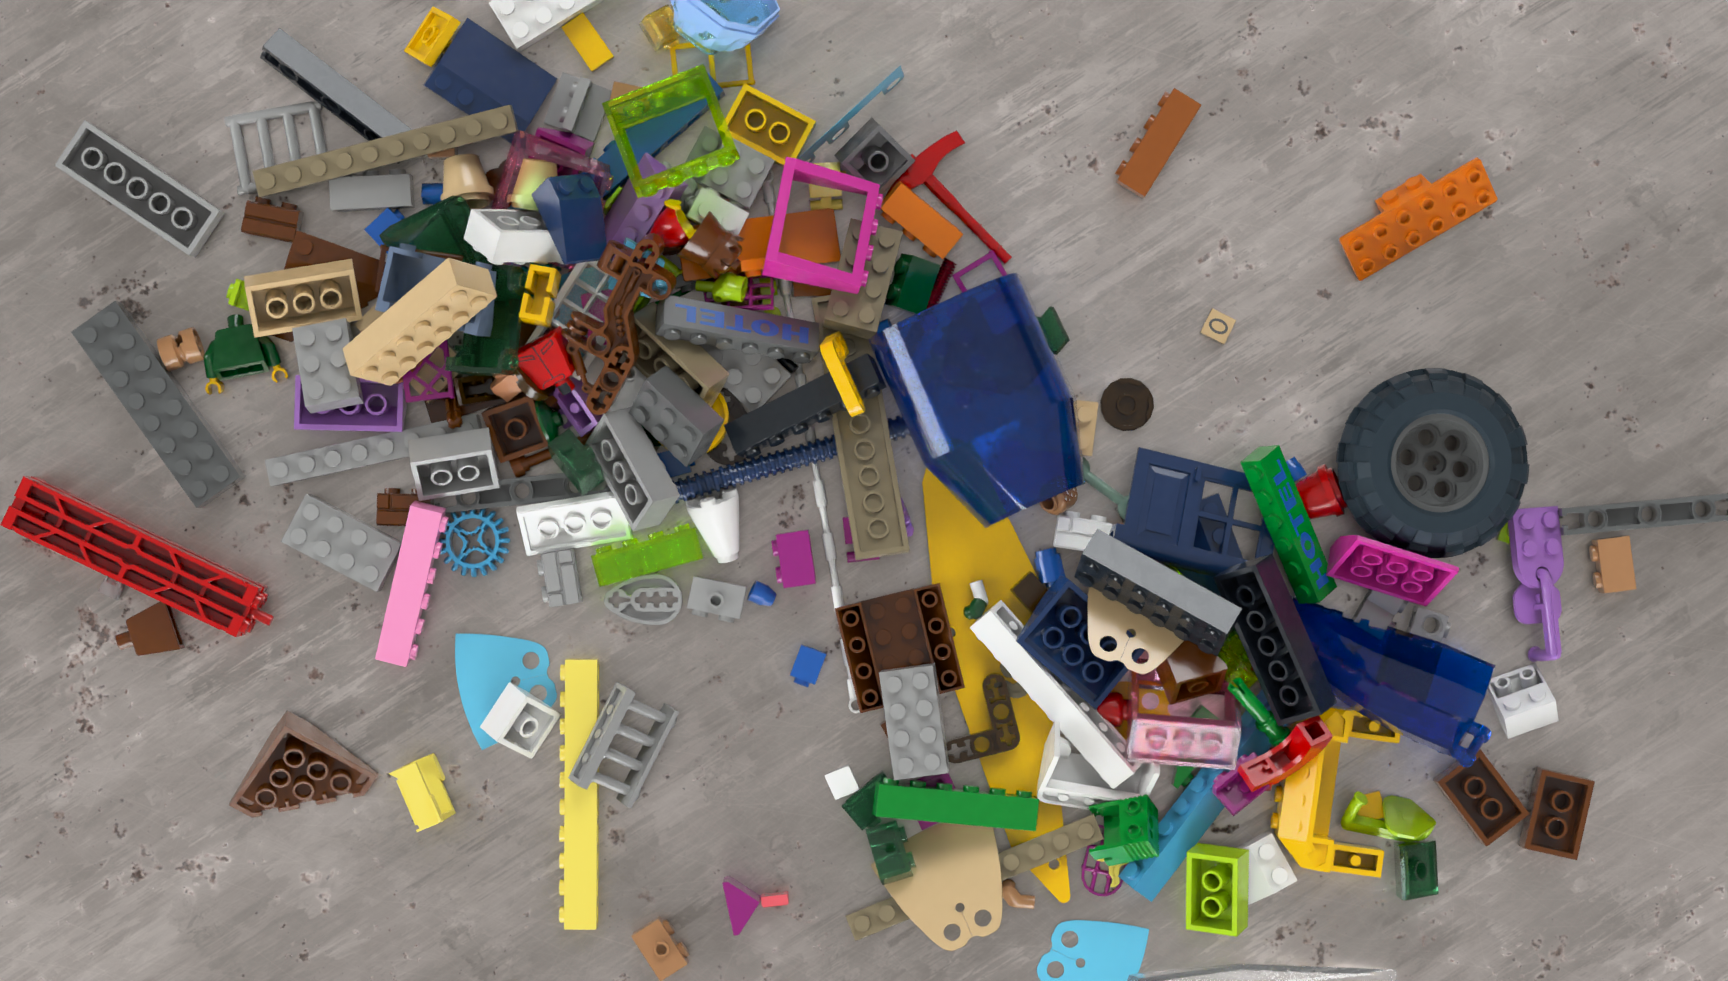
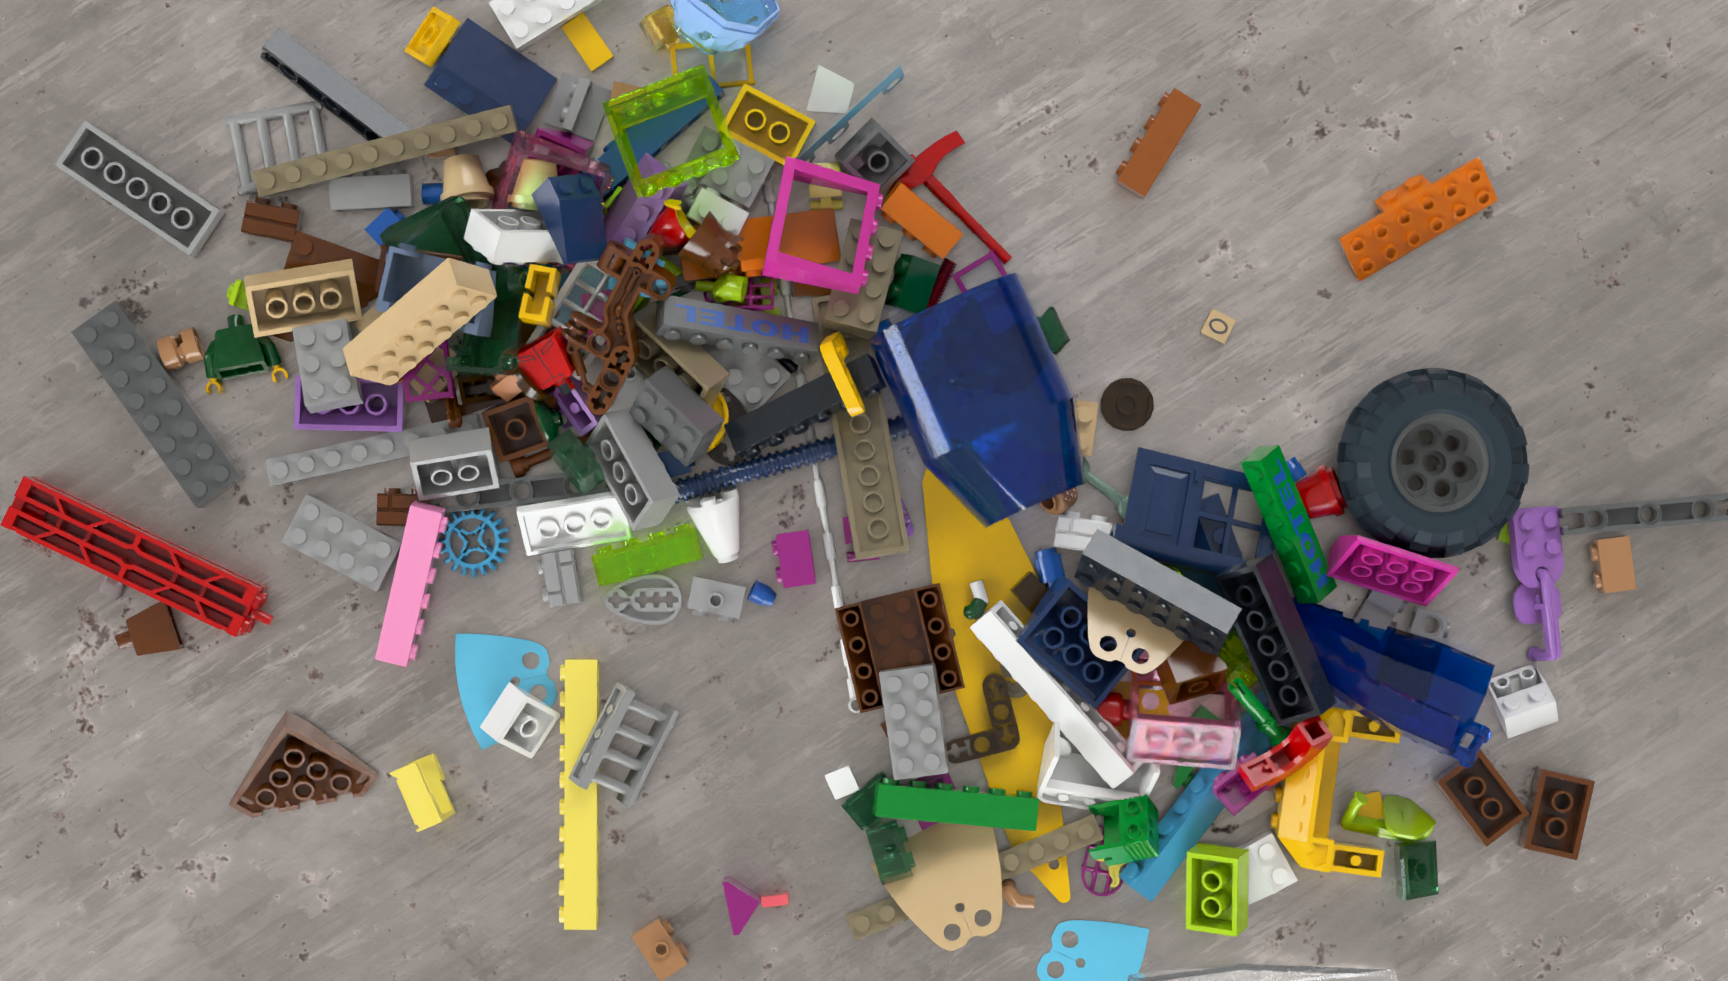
(807, 665): blue brick -> none
(830, 92): none -> white sticker

